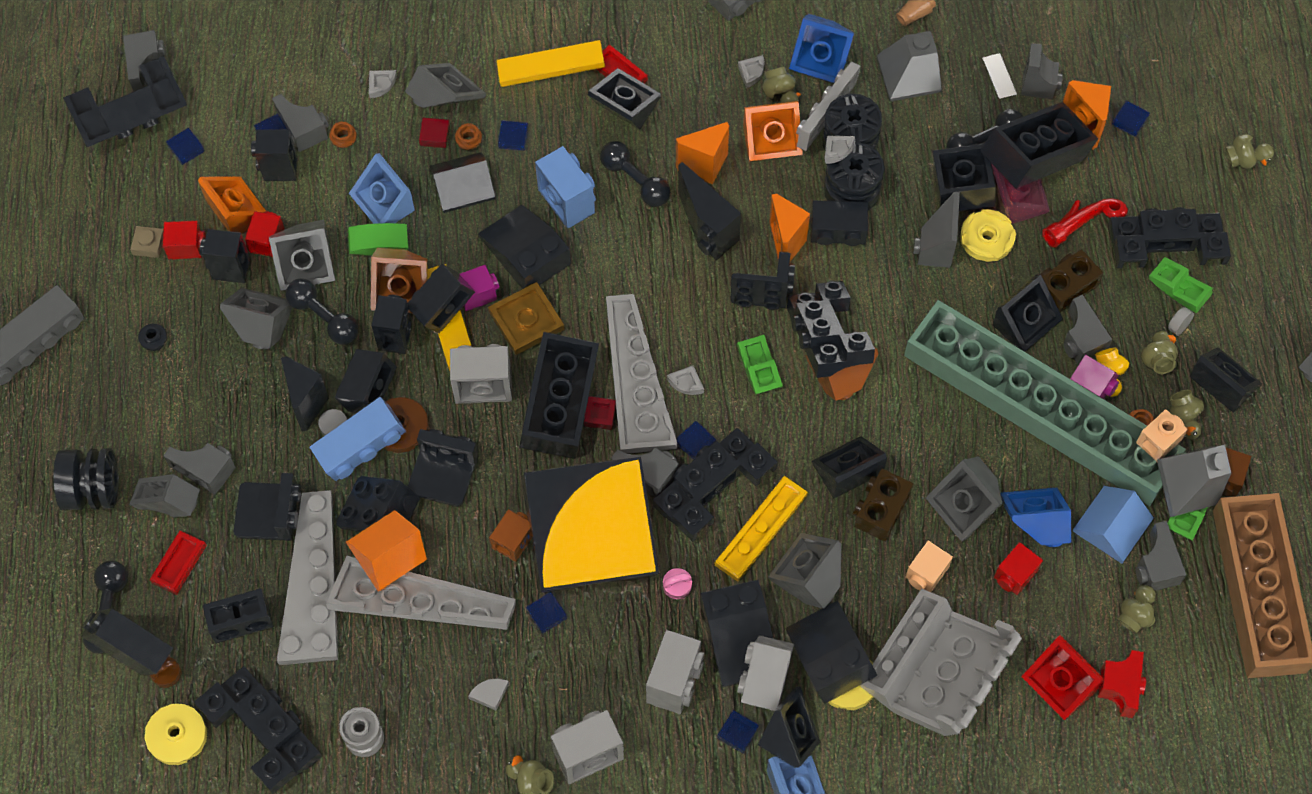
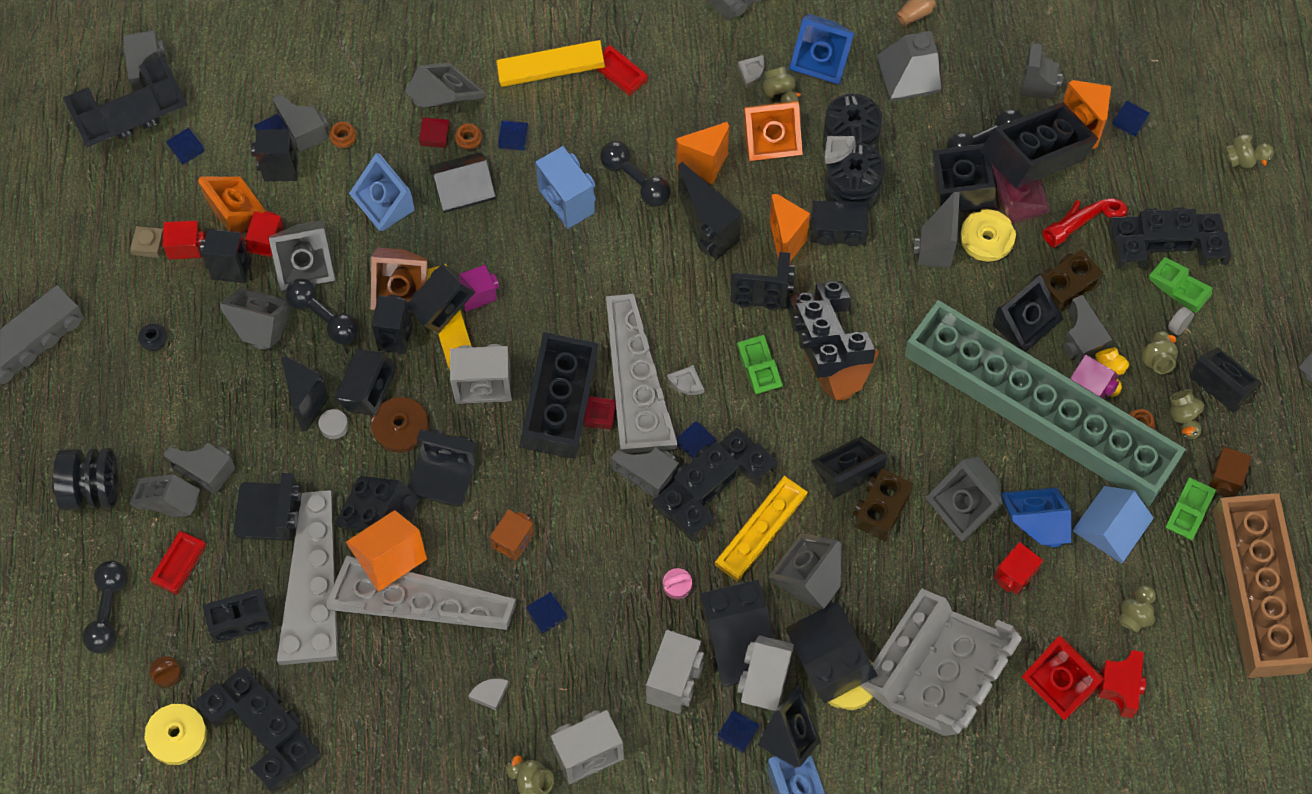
(126, 641): black brick -> none
(358, 439): medium blue brick -> none
(361, 732): light grey wheel -> none
(367, 237): bright green slope -> none
(381, 82): light grey tile -> none
(525, 318): pearl gold plate -> none
(526, 247): black slope -> none
(590, 524): yellow tile -> none
(625, 97): black slope -> none
(843, 85): light grey plate -> none
(928, 567): light nougat brick -> none
(999, 76): white sticker -> none
(1162, 435): light nougat brick -> none
(1163, 565): dark grey arch -> none
(1194, 478): dark grey slope -> none

